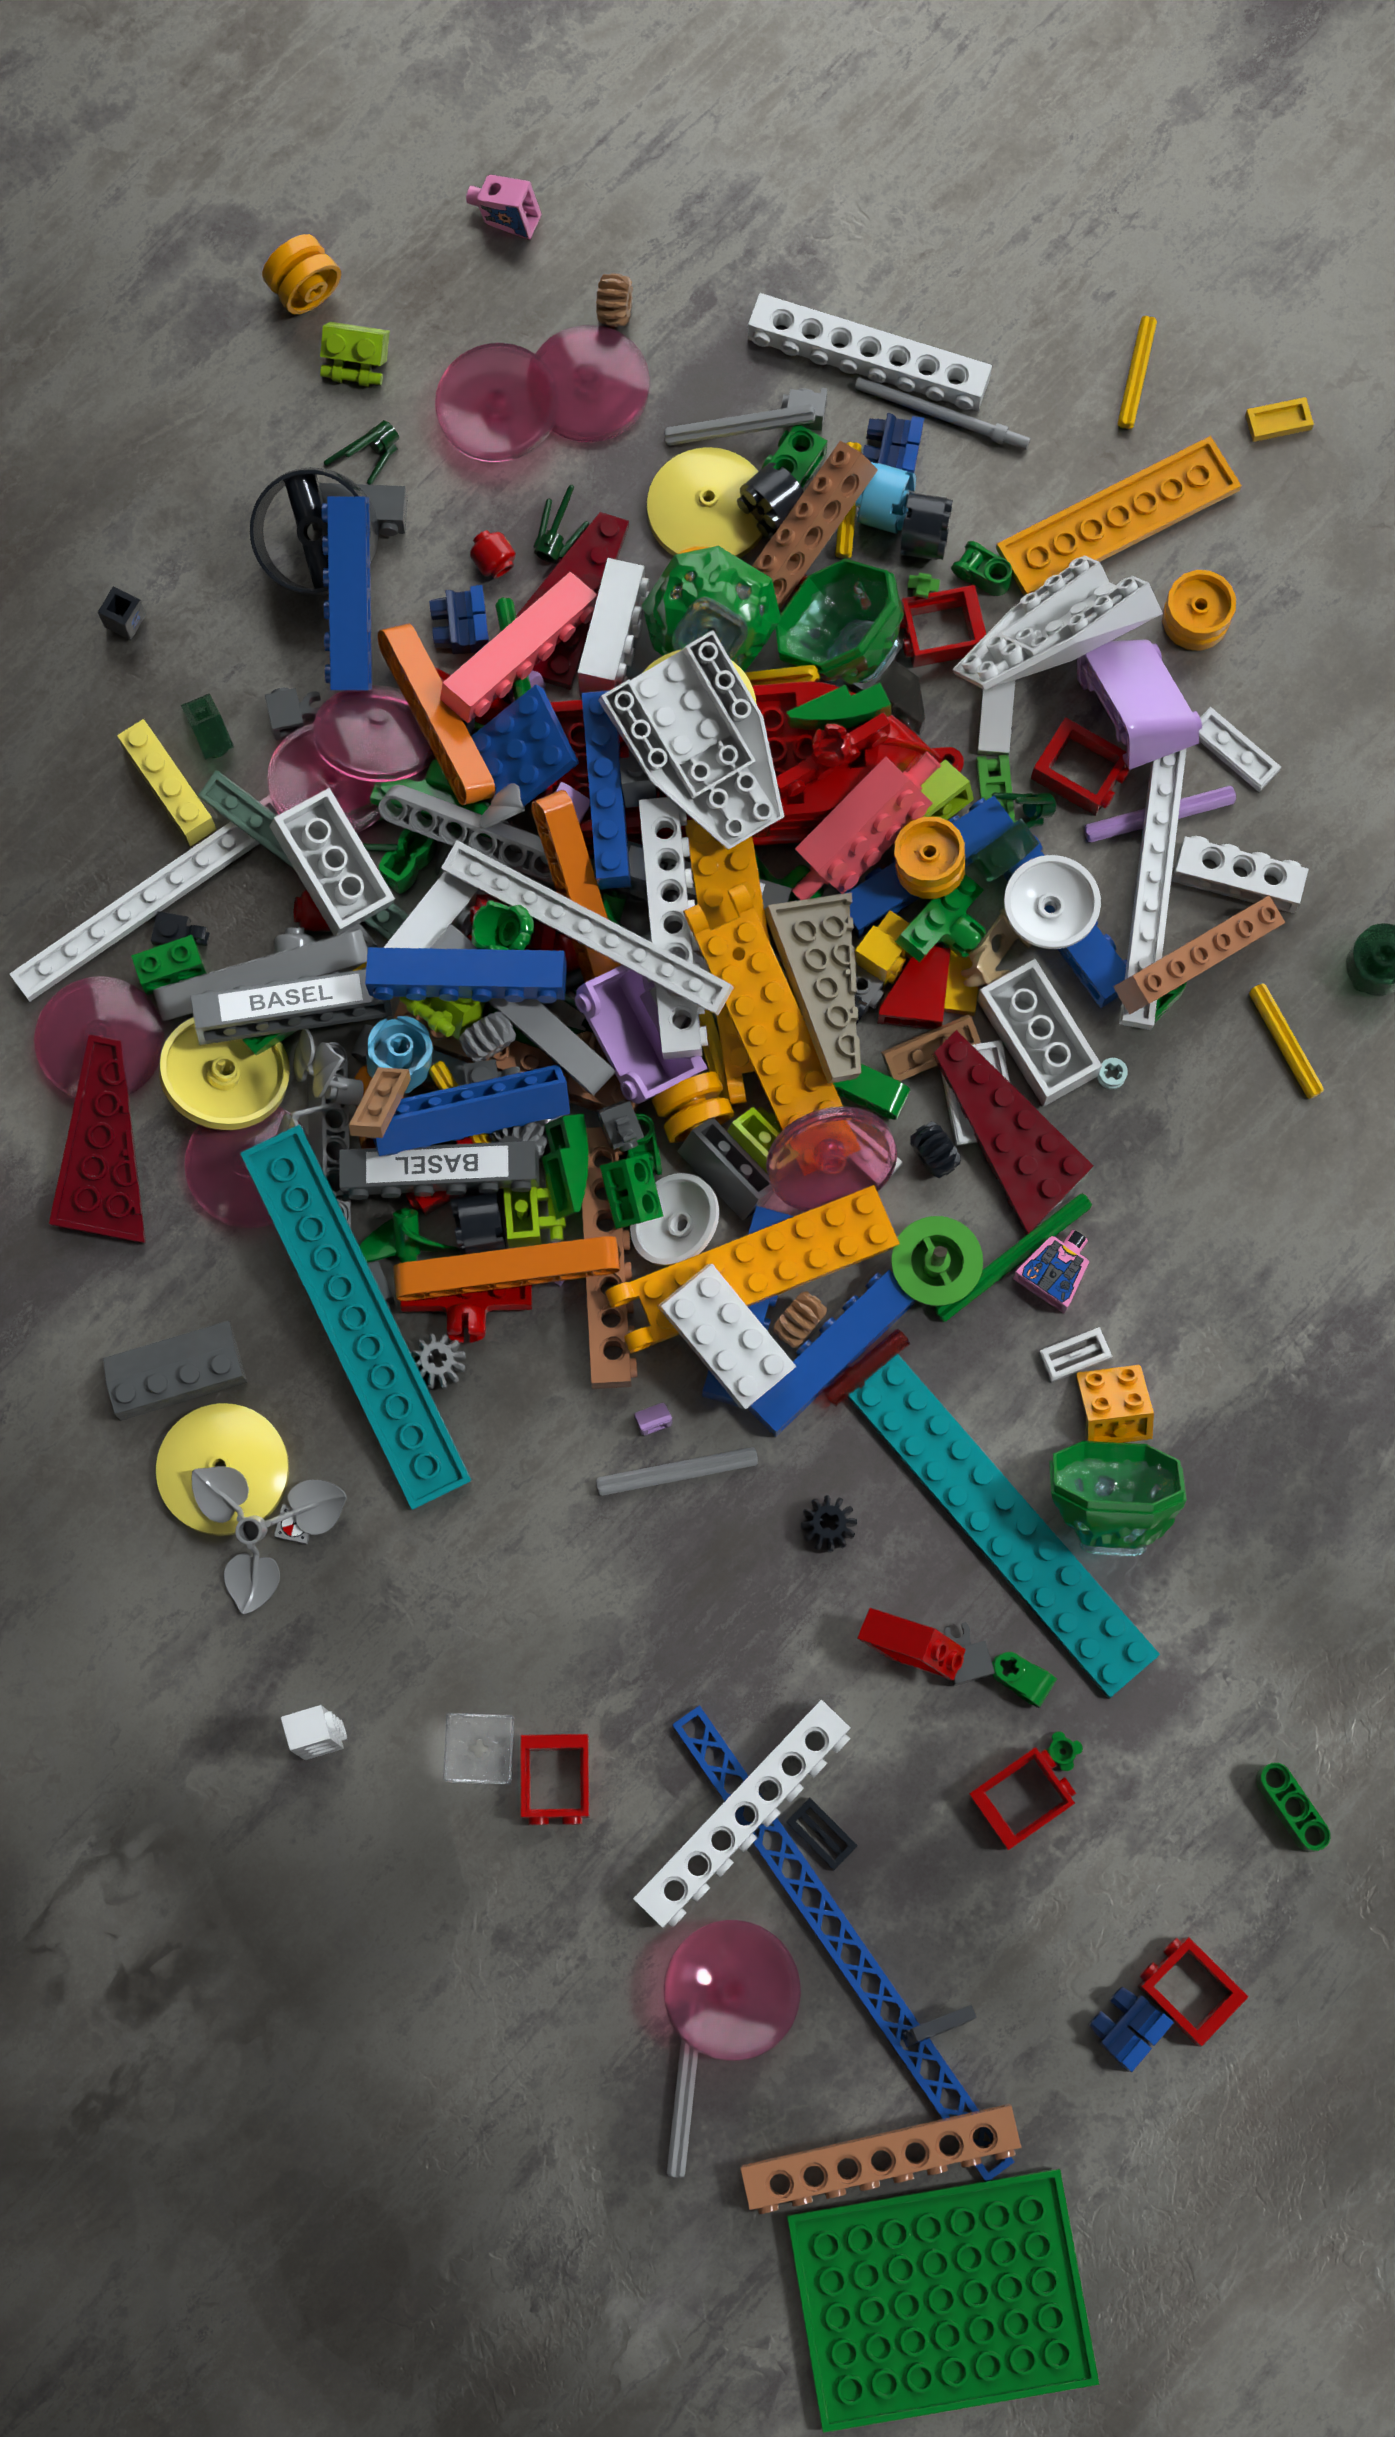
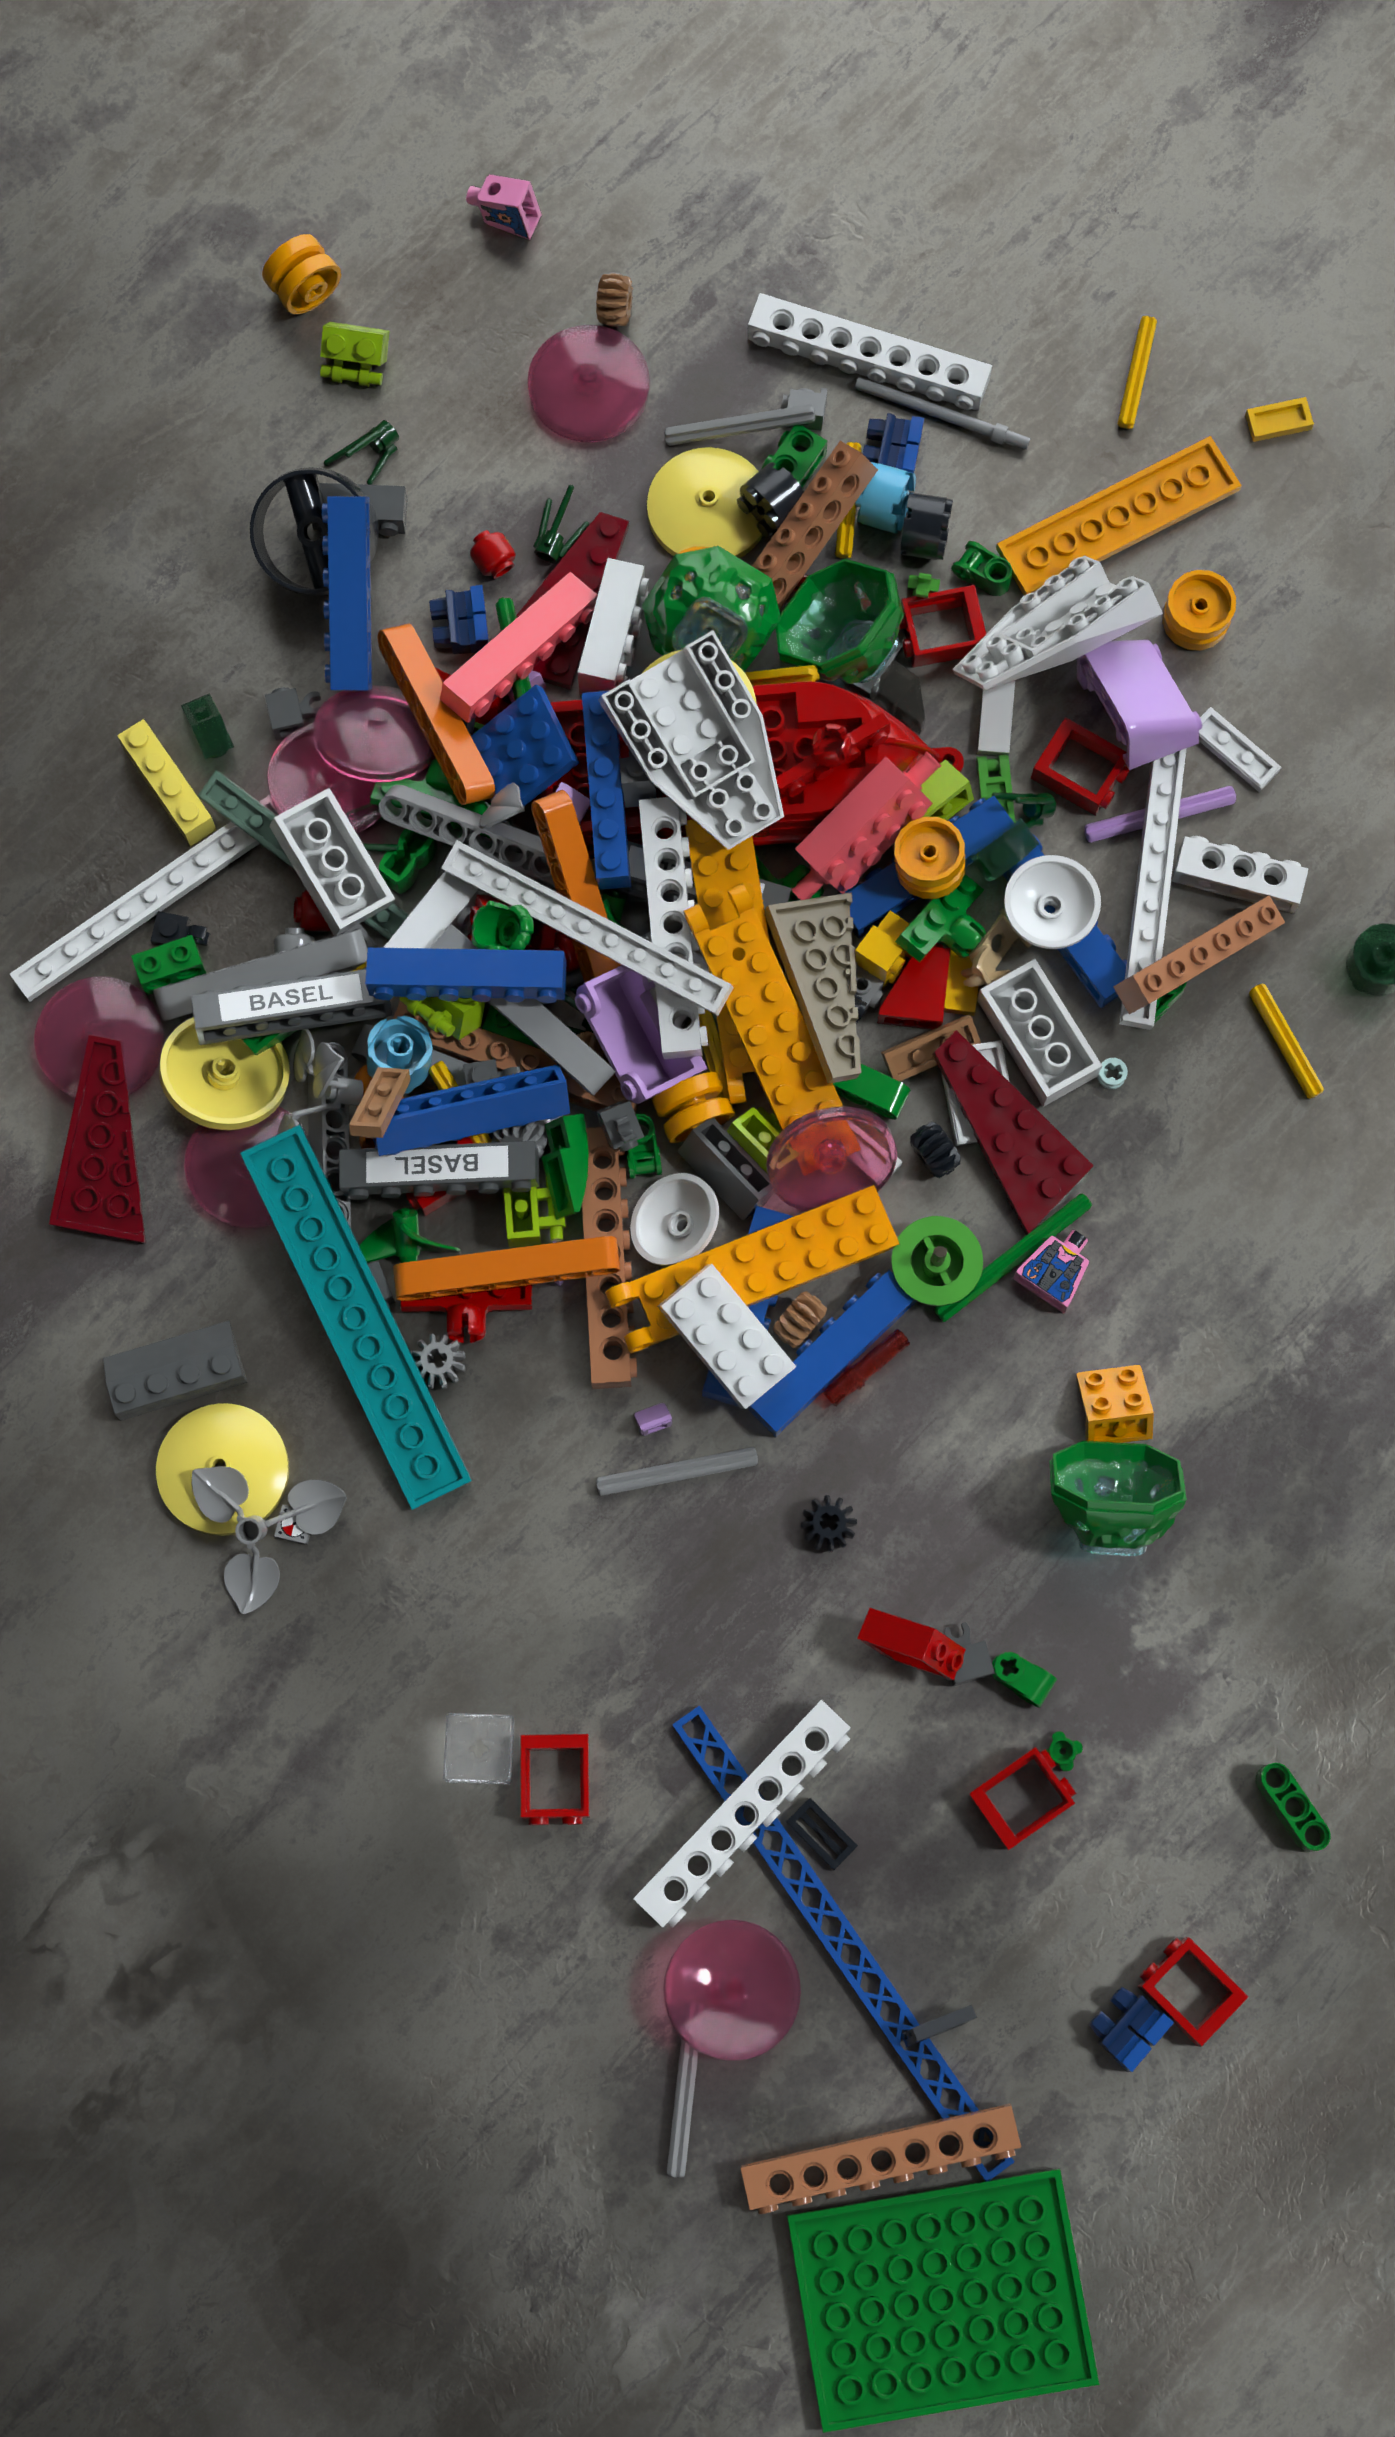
(121, 613): black brick -> none
(313, 1732): white brick -> none
(478, 1223): black brick -> none
(487, 1037): light grey gear -> none
(497, 402): clear pink dish -> none
(631, 1191): green brick -> none
(840, 709): green slope -> none
(1004, 1526): teal plate -> none
(1101, 1344): white tile -> none

